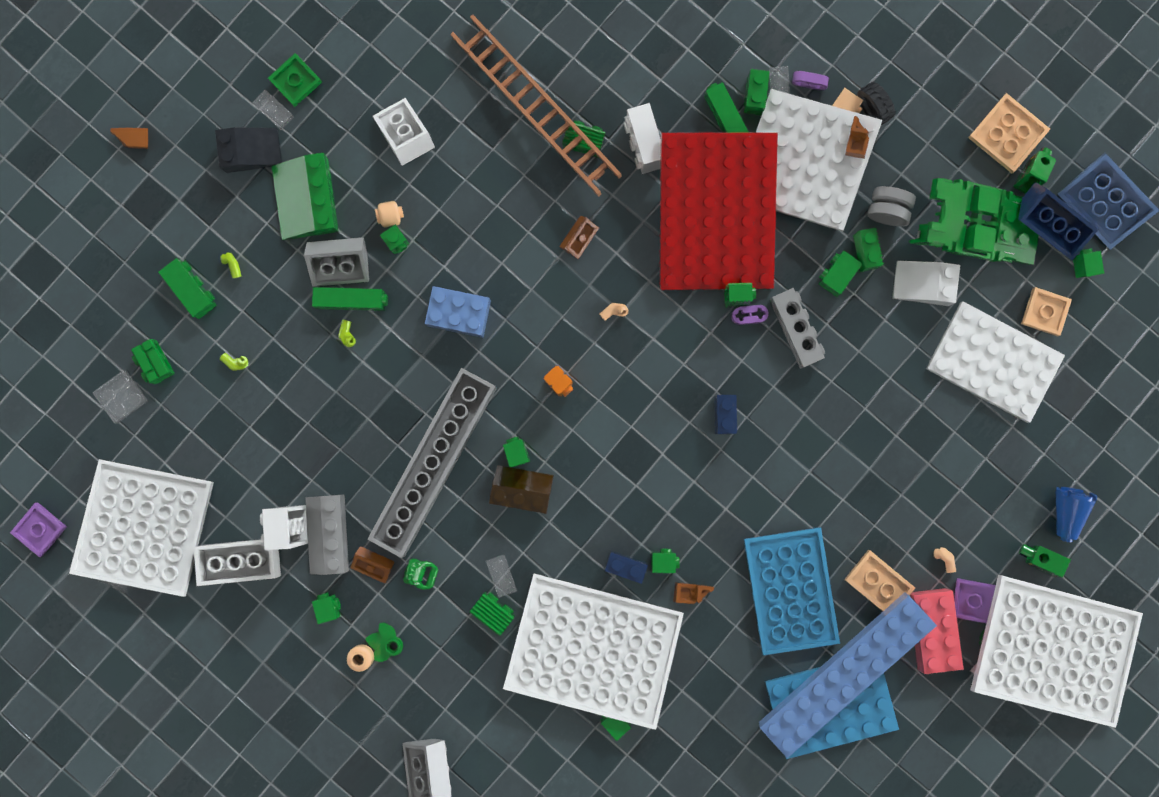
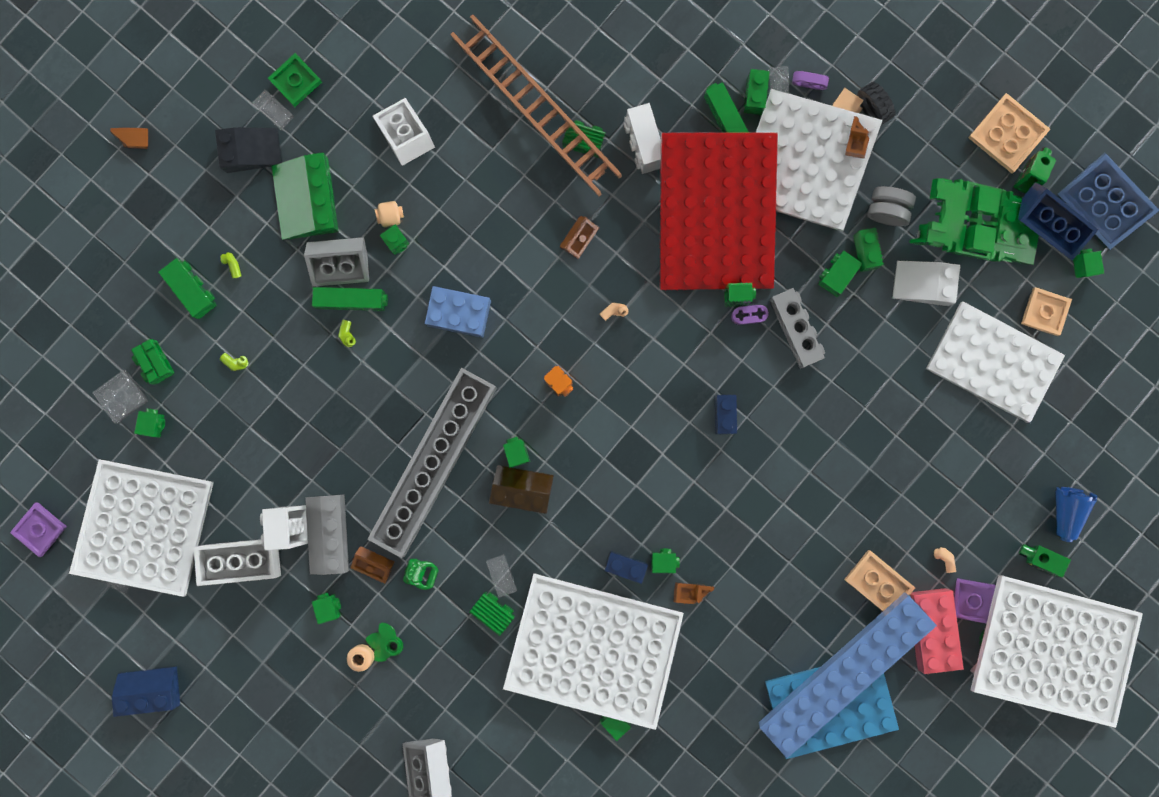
(146, 691): none -> dark blue slope
(149, 423): none -> green brick
(791, 591): dark azure plate -> none

